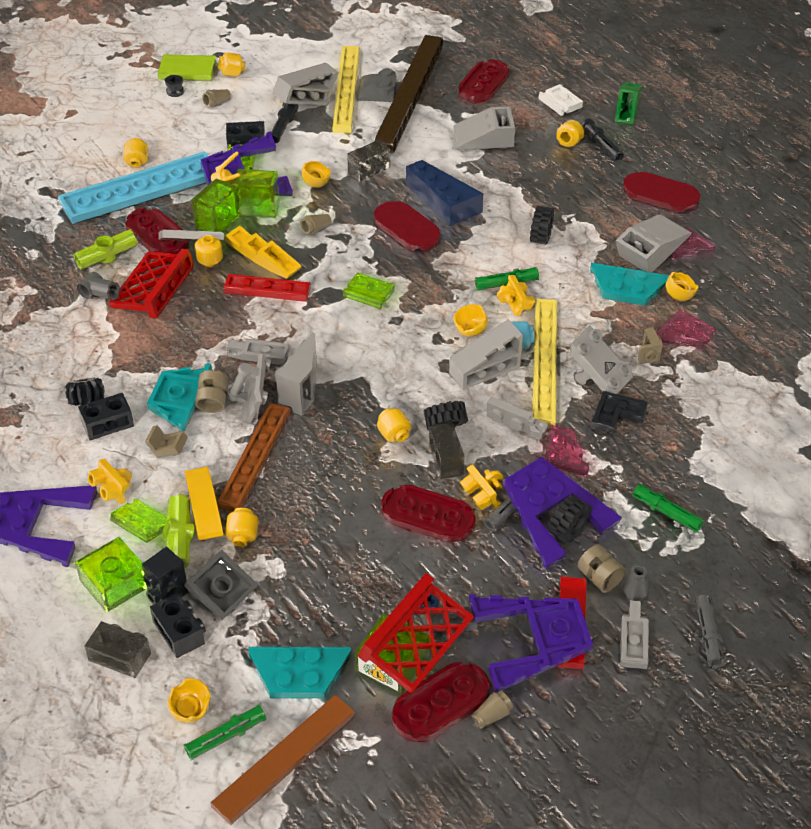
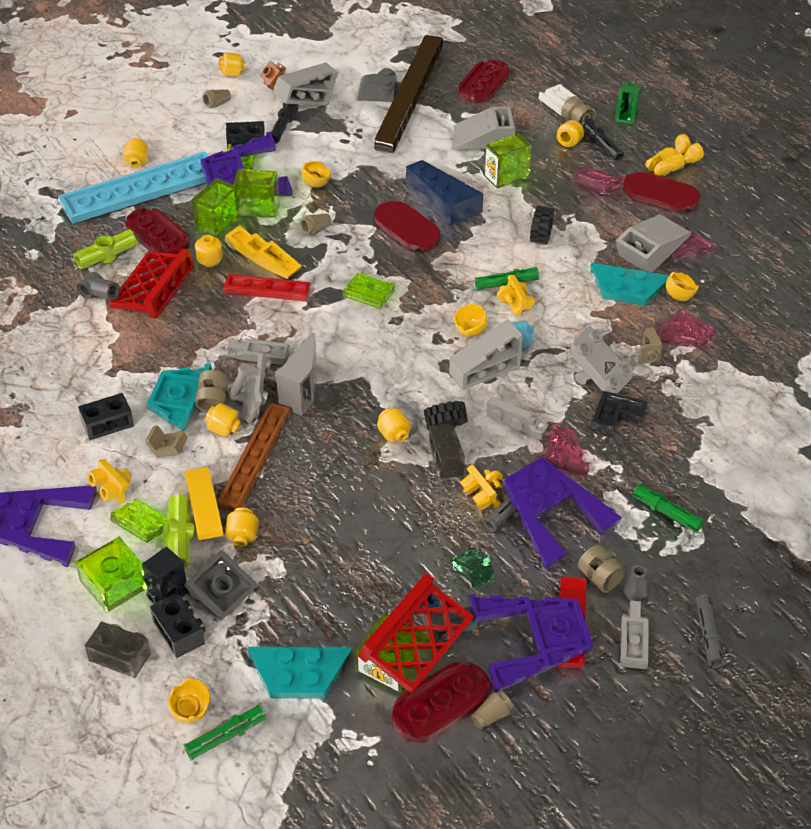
(84, 391): black gear -> none
(174, 85): black wheel -> none
(184, 235): light grey tile -> none
(187, 66): lime tile -> none
(222, 420): none -> yellow head
(223, 174): yellow plant -> none
(271, 72): none -> brick
(282, 760): dark orange tile -> none
(346, 89): light yellow tile -> none
(368, 160): clear smoke brick -> none
(428, 513): dark red tile -> none
(474, 565): none -> clear green bracket
(508, 160): none -> clear neon green brick
(545, 361): light yellow tile -> none
(570, 519): black tyre -> none
(577, 110): none -> dark tan wheel
(598, 180): none -> clear pink wing
(674, 159): none -> yellow piece

